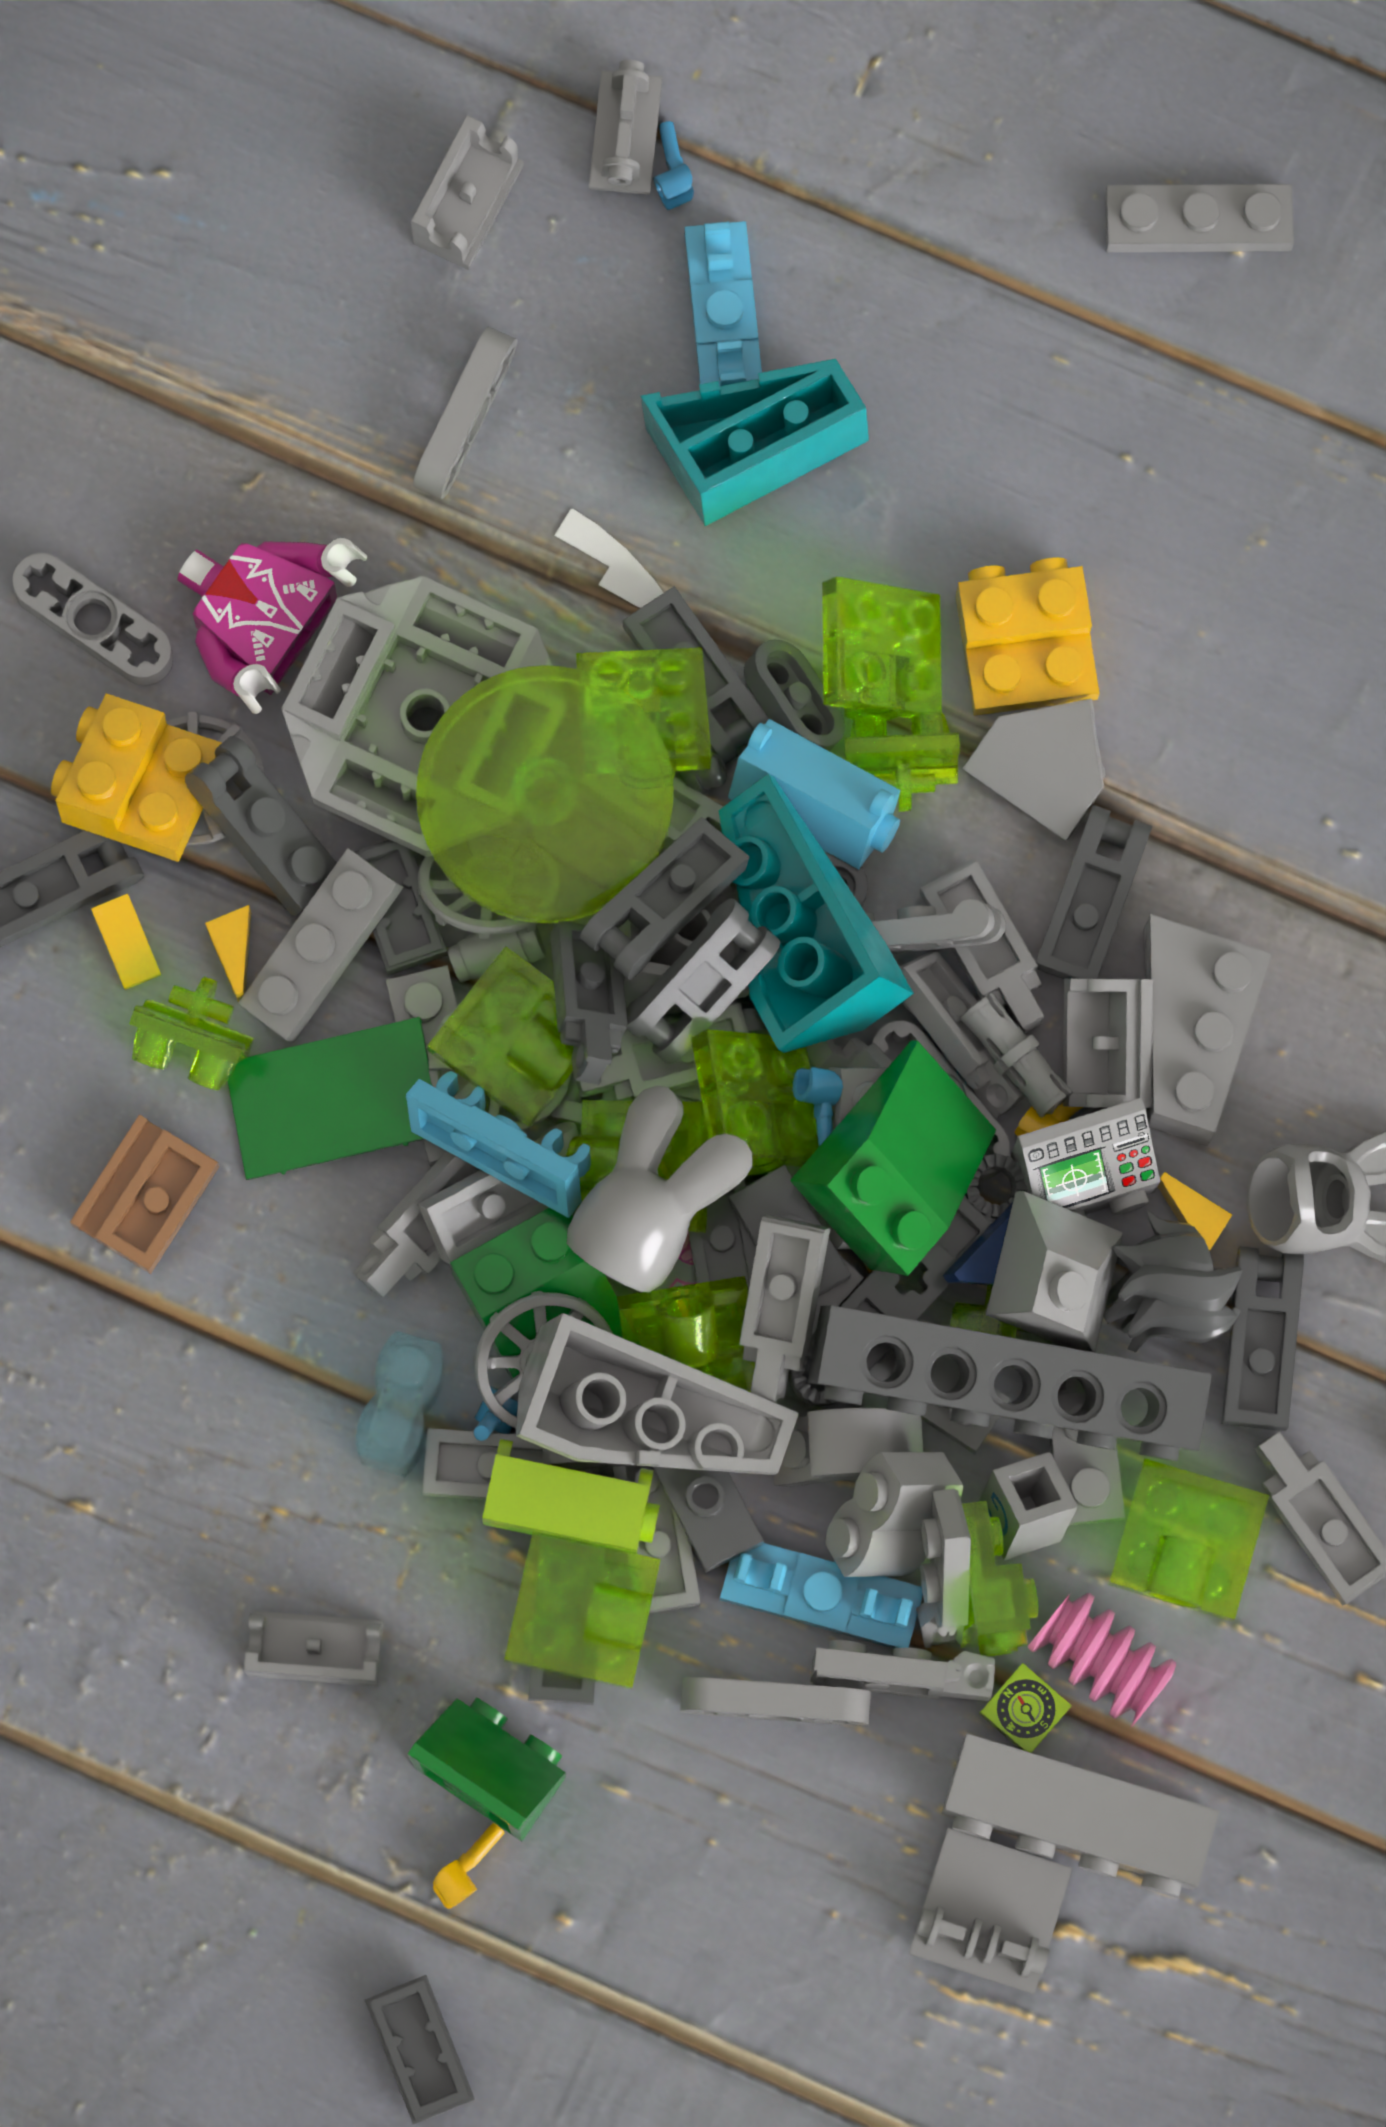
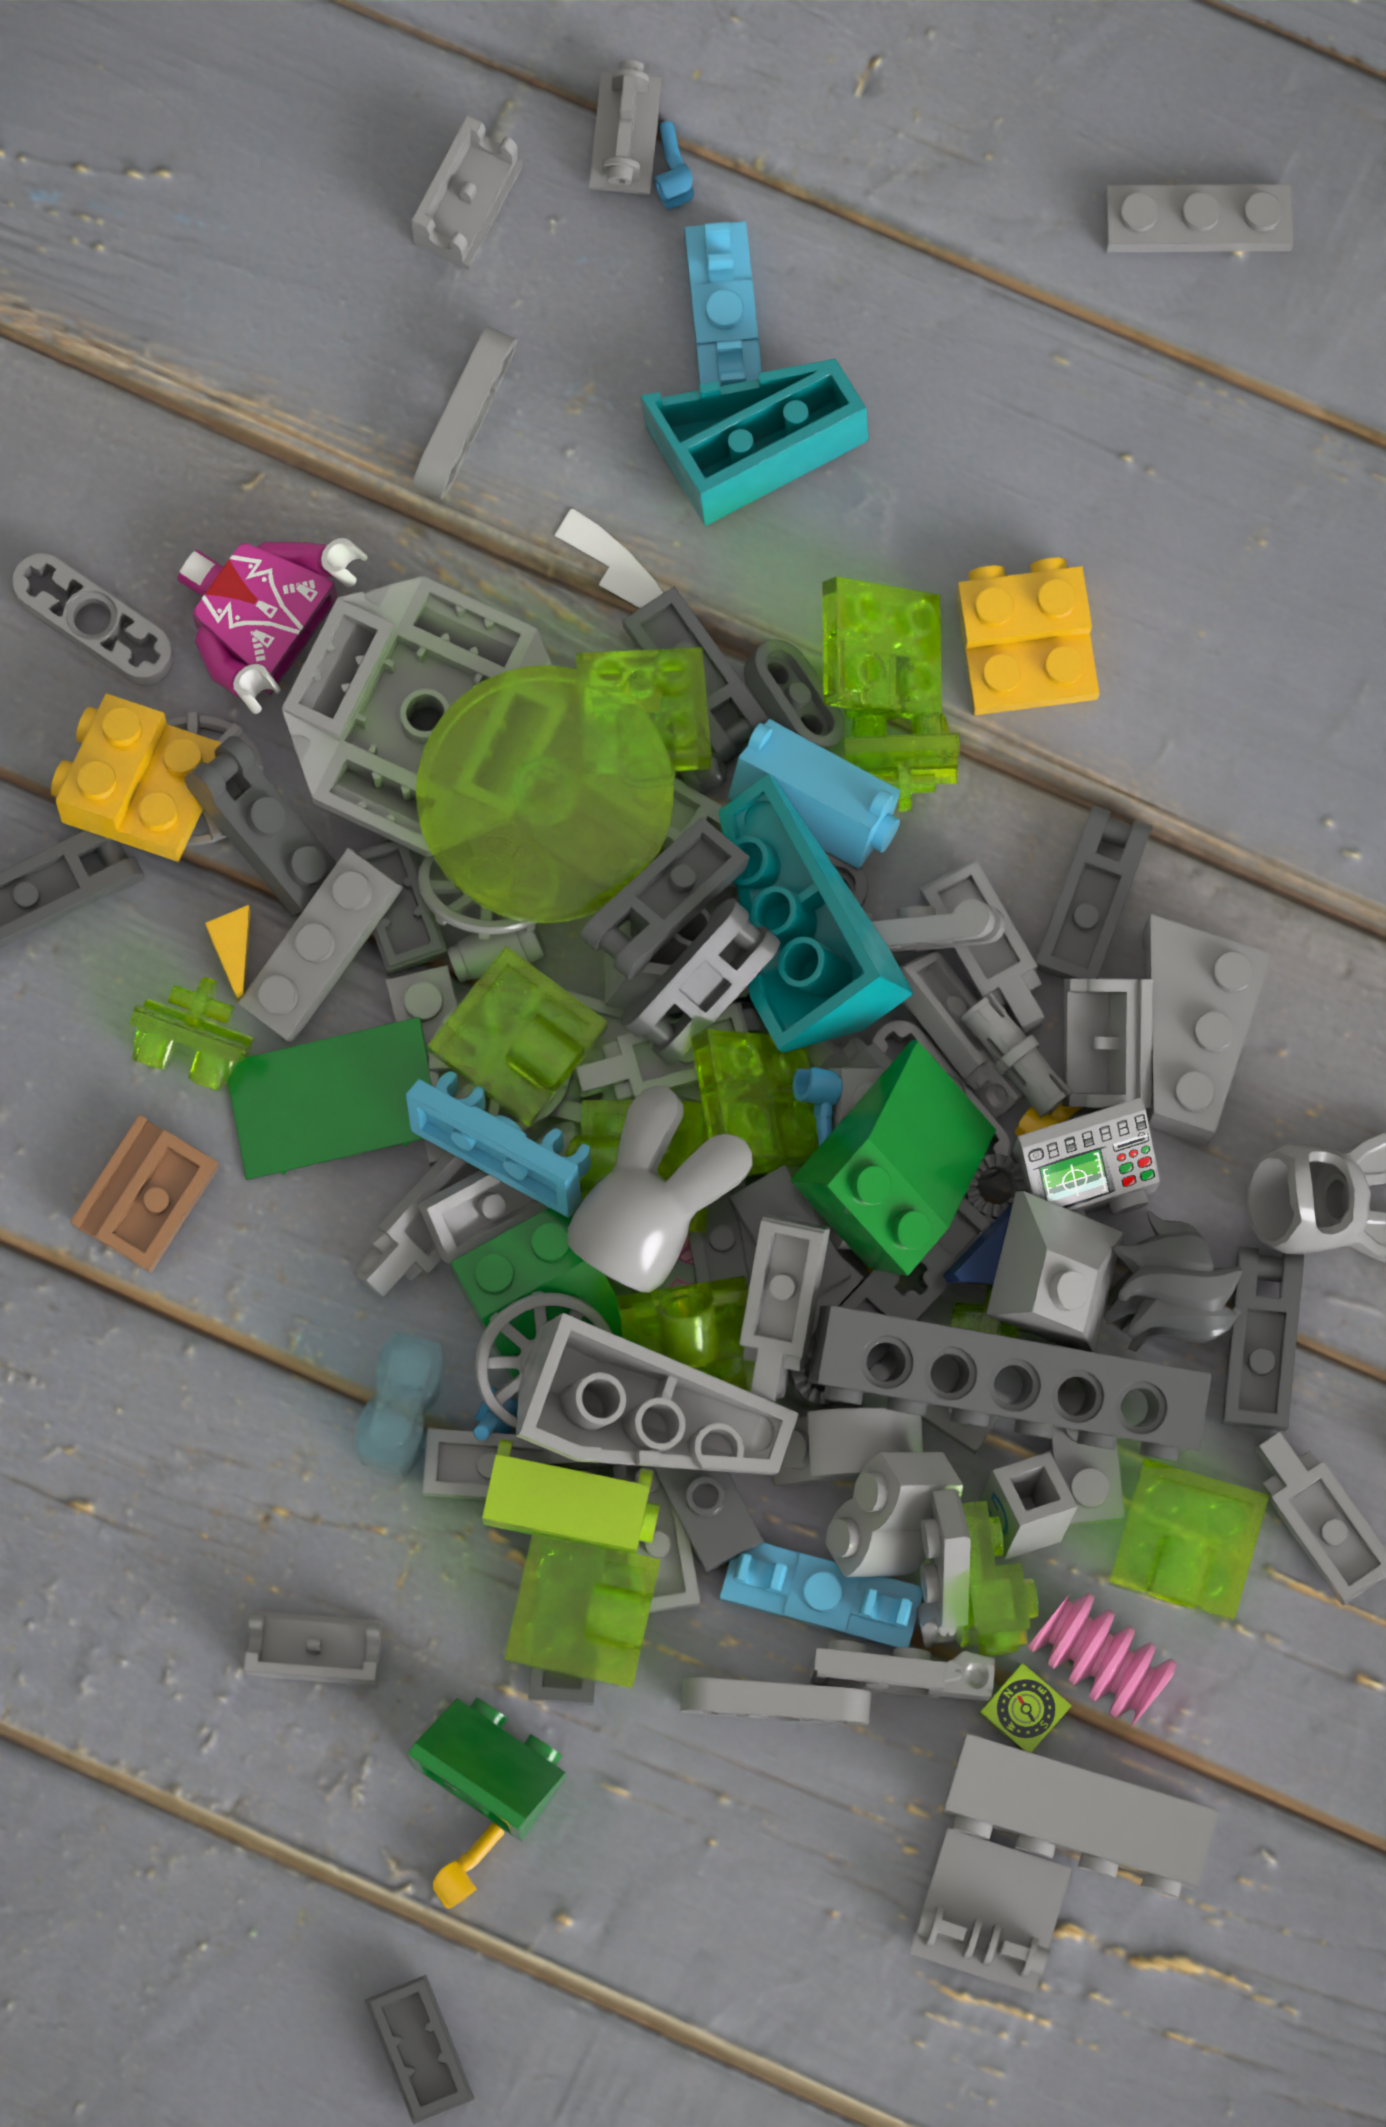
(126, 941): yellow piece -> none
(587, 1001): dark grey hinge -> none
(1044, 763): light grey slope -> none
(1194, 1209): yellow piece -> none

